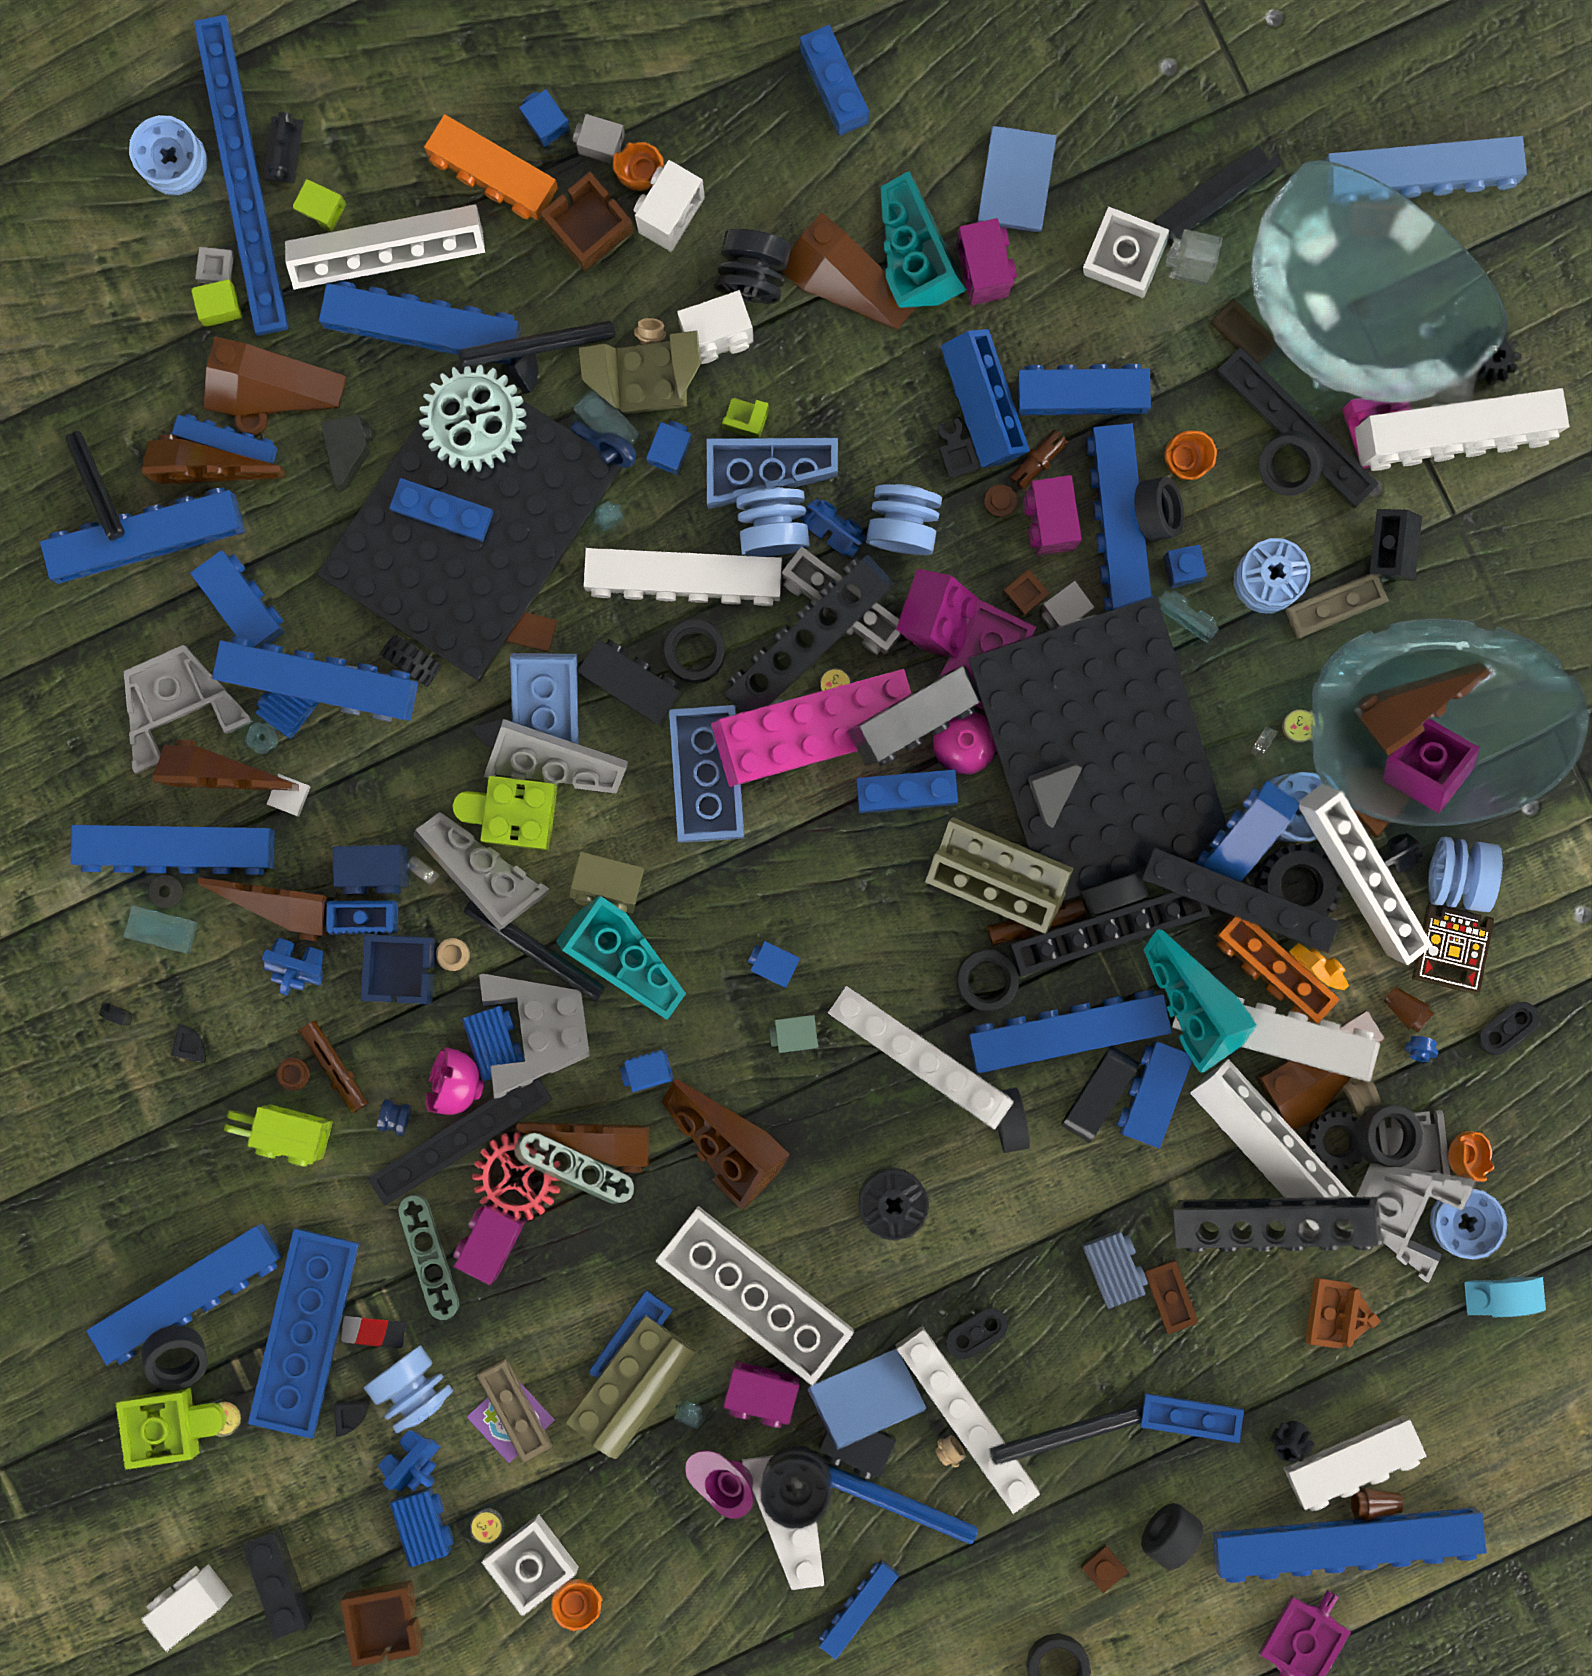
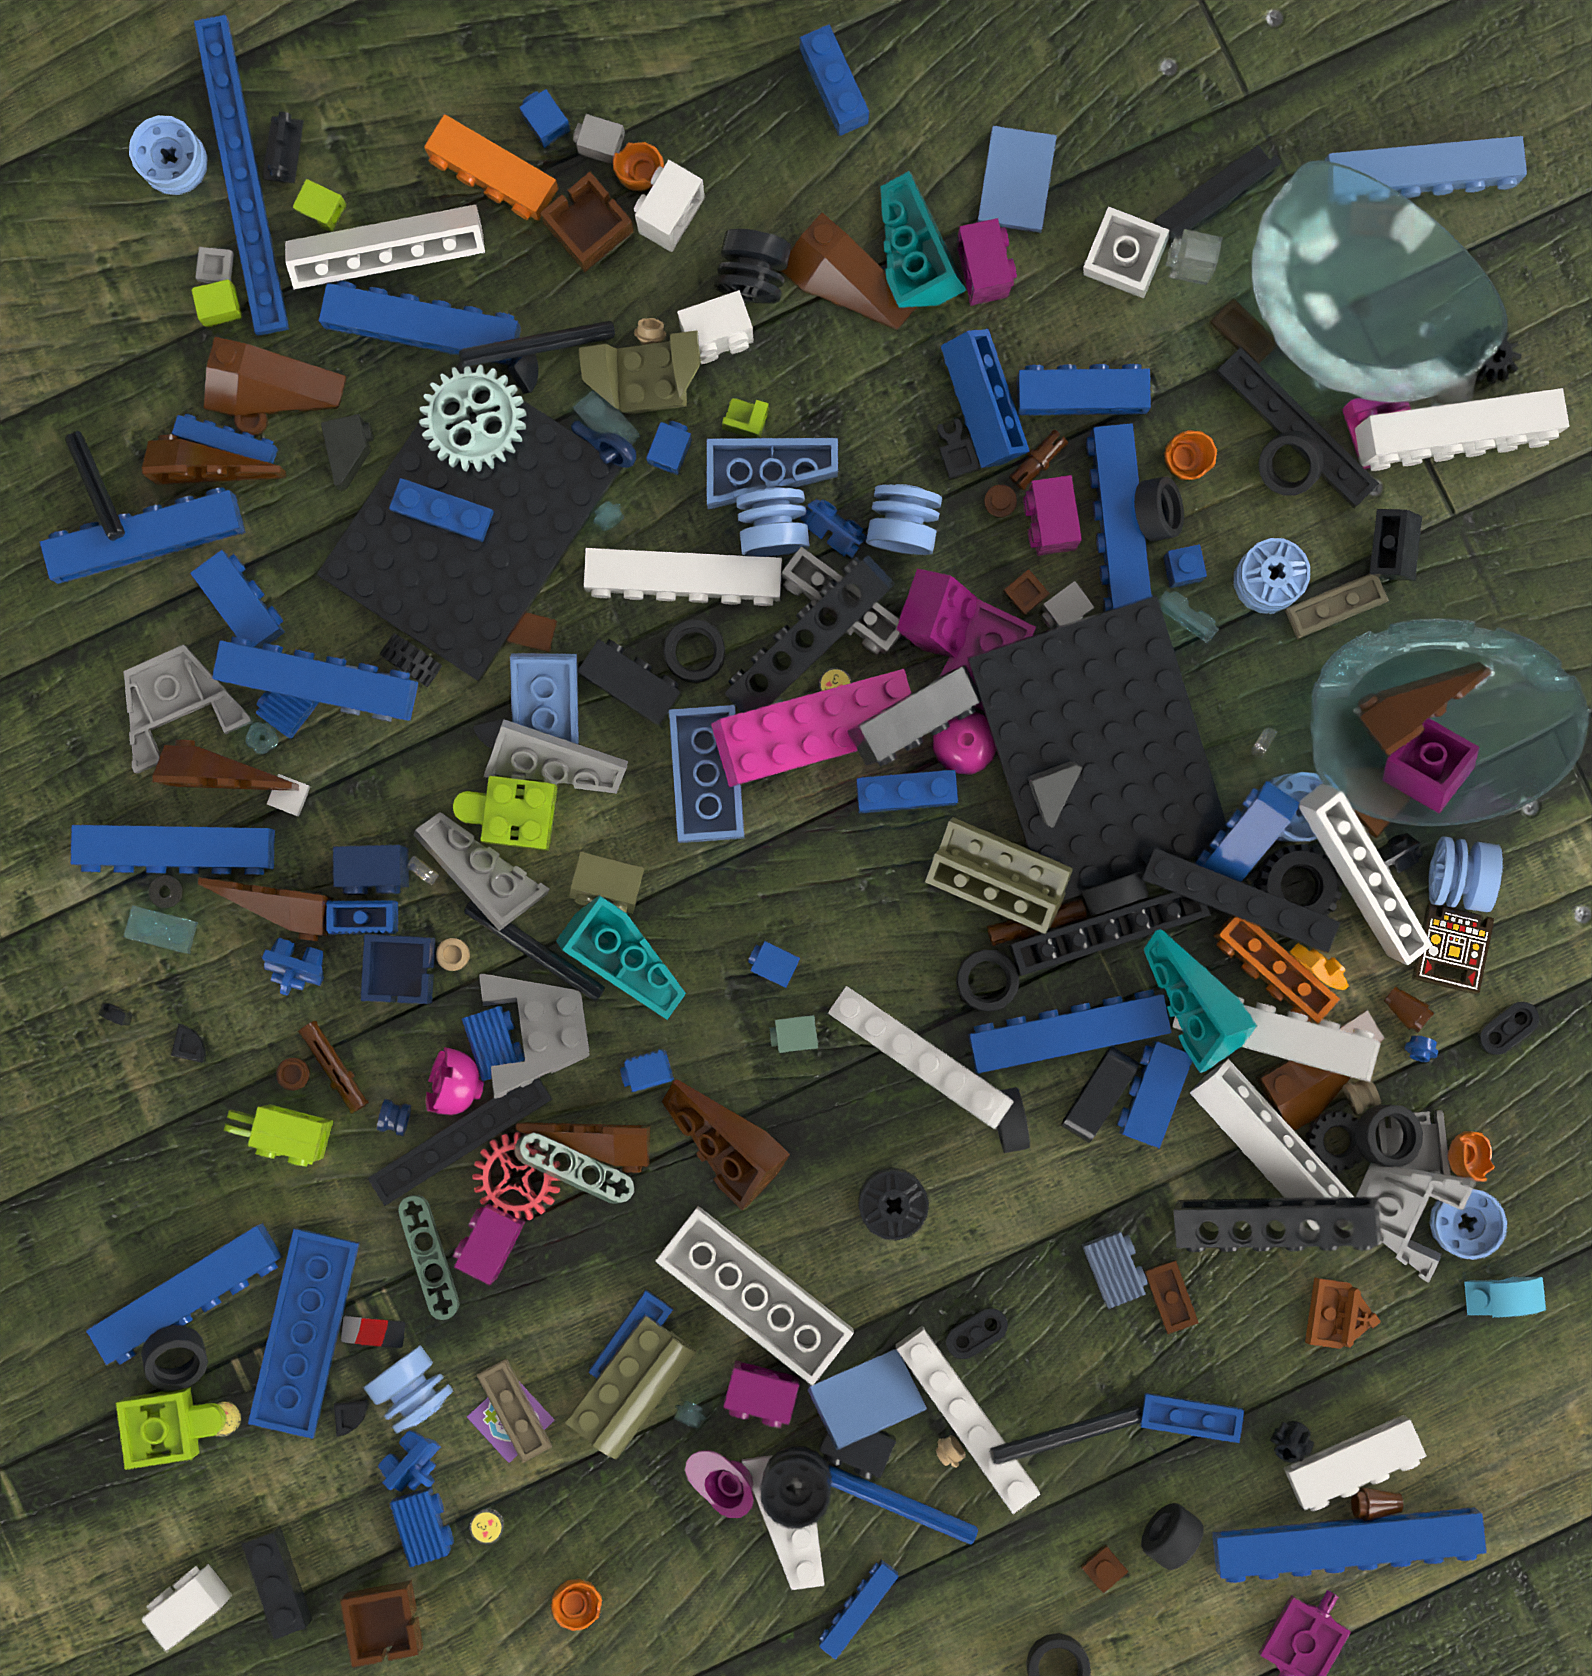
(530, 1565): white brick -> none
(1297, 726): light yellow tile -> none

